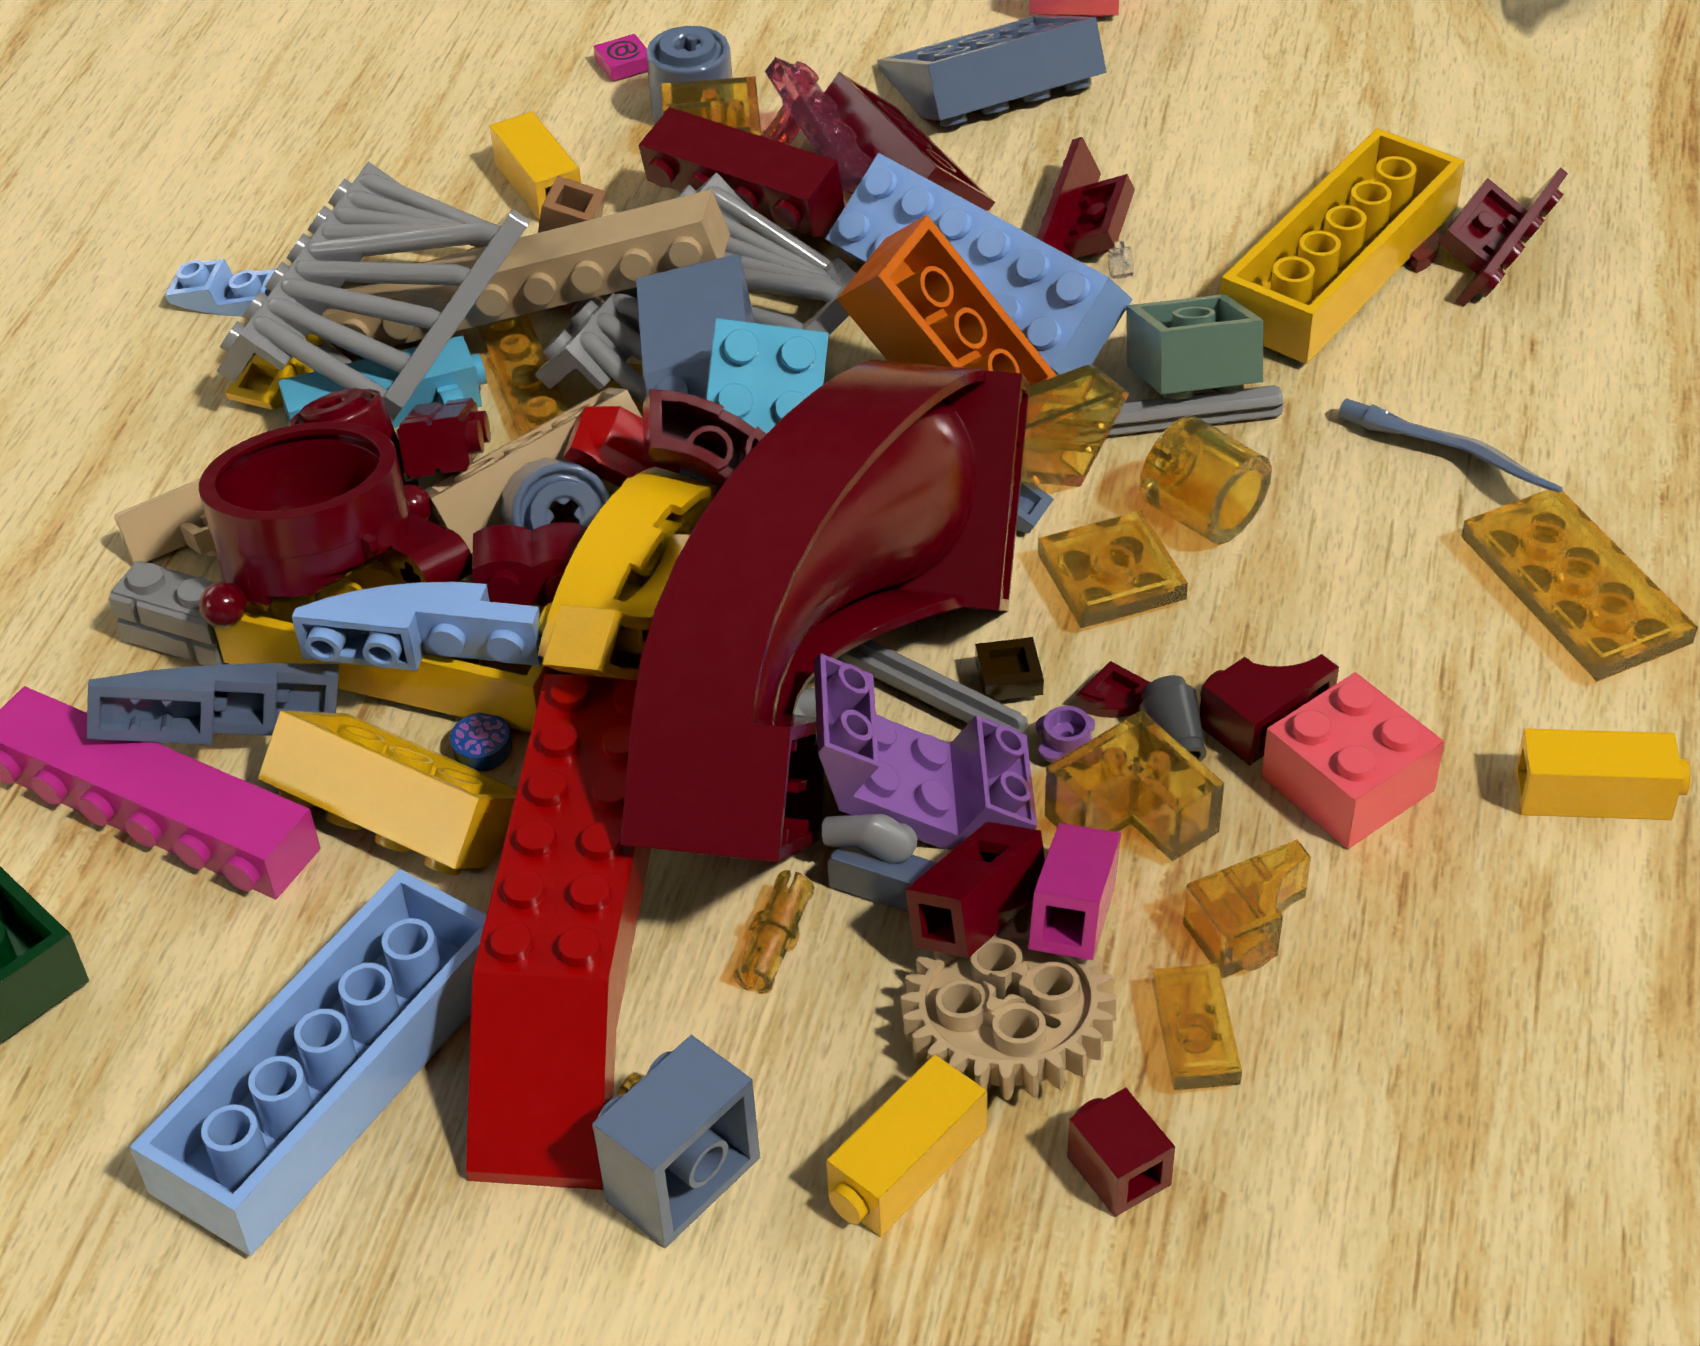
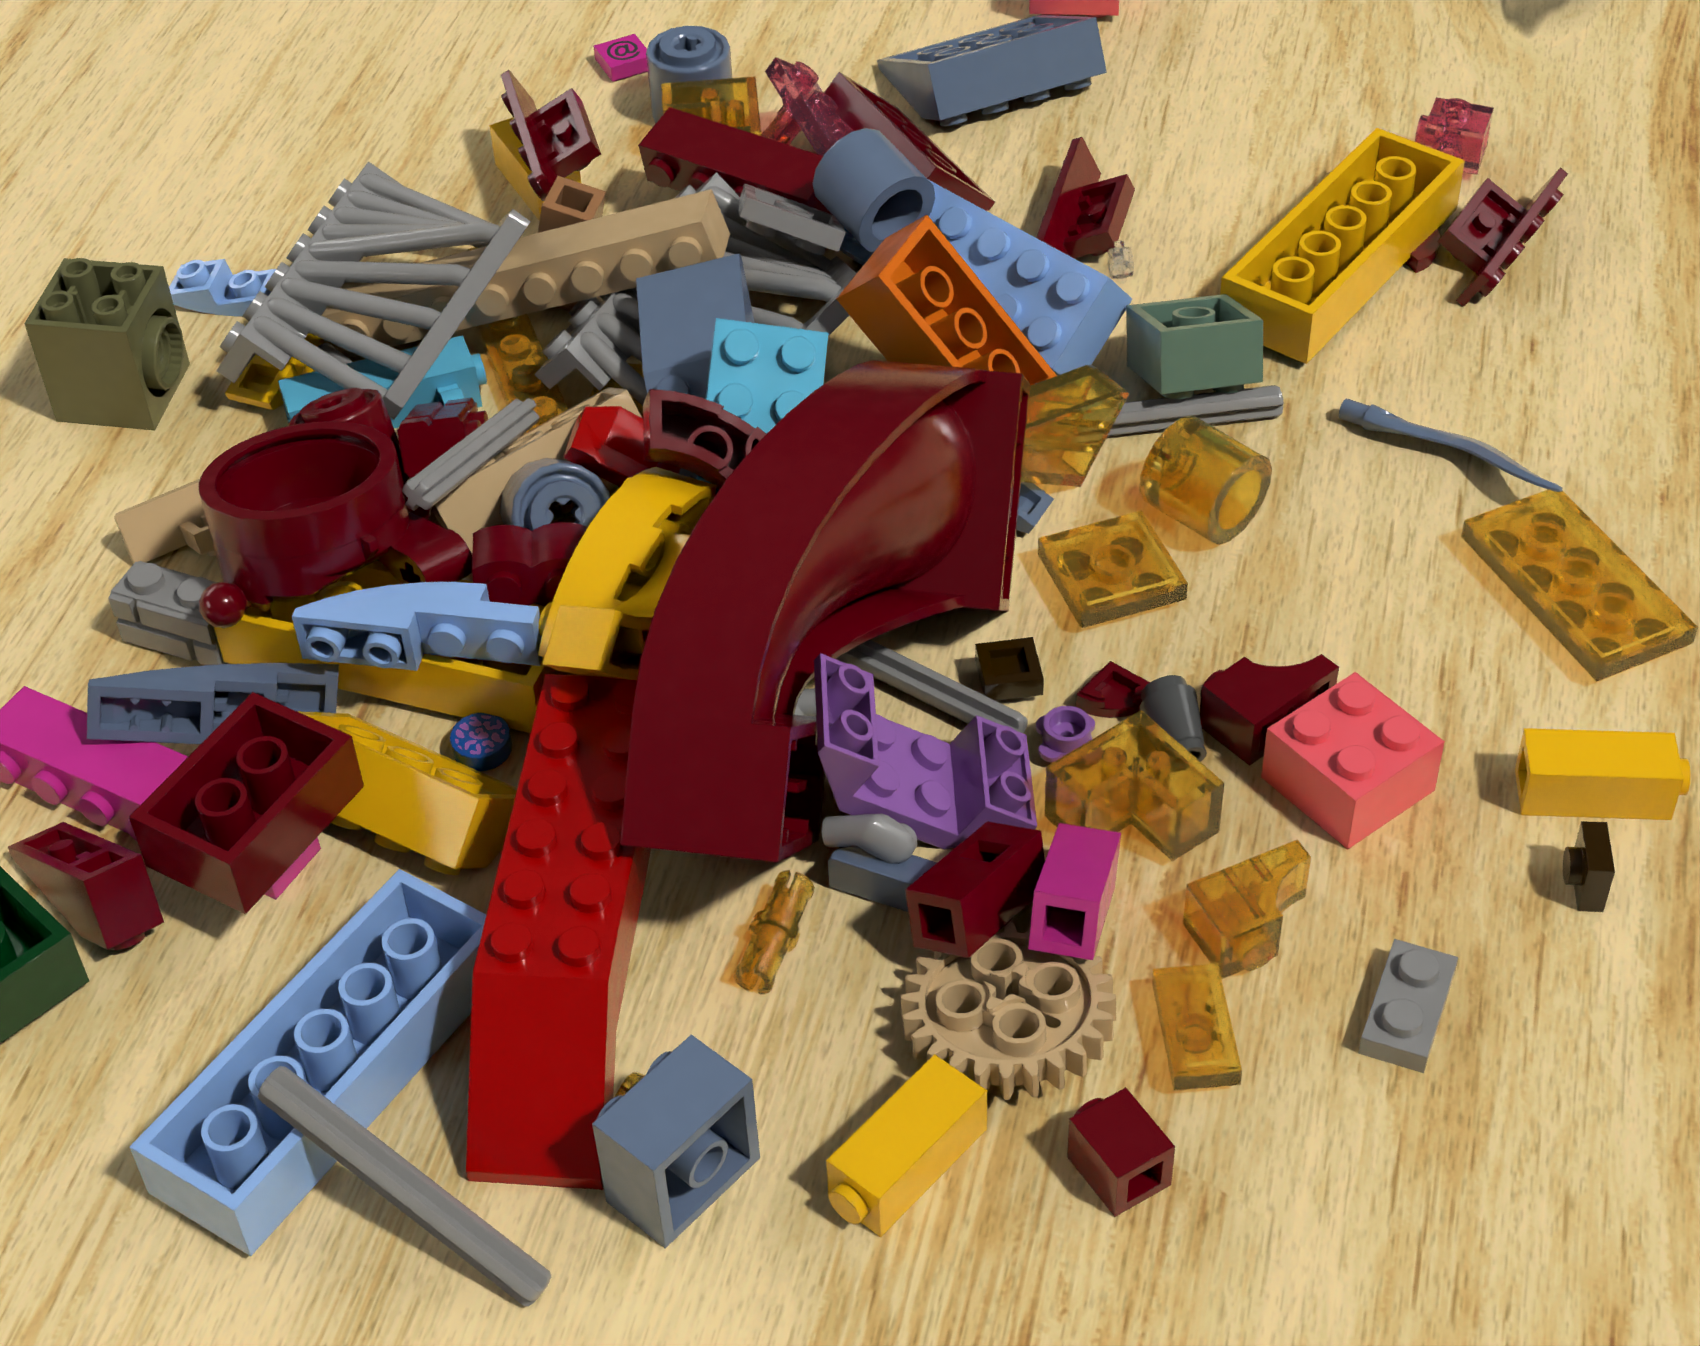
(91, 883): none -> dark red slope
(108, 343): none -> olive brick
(247, 802): none -> dark red brick
(404, 1186): none -> light grey axle
(469, 454): none -> light grey axle
(553, 138): none -> dark red bracket
(773, 213): none -> light grey plate
(871, 187): none -> sand blue piece
(1408, 1005): none -> light grey plate
(1457, 130): none -> clear pink brick
(1590, 866): none -> dark brown plate

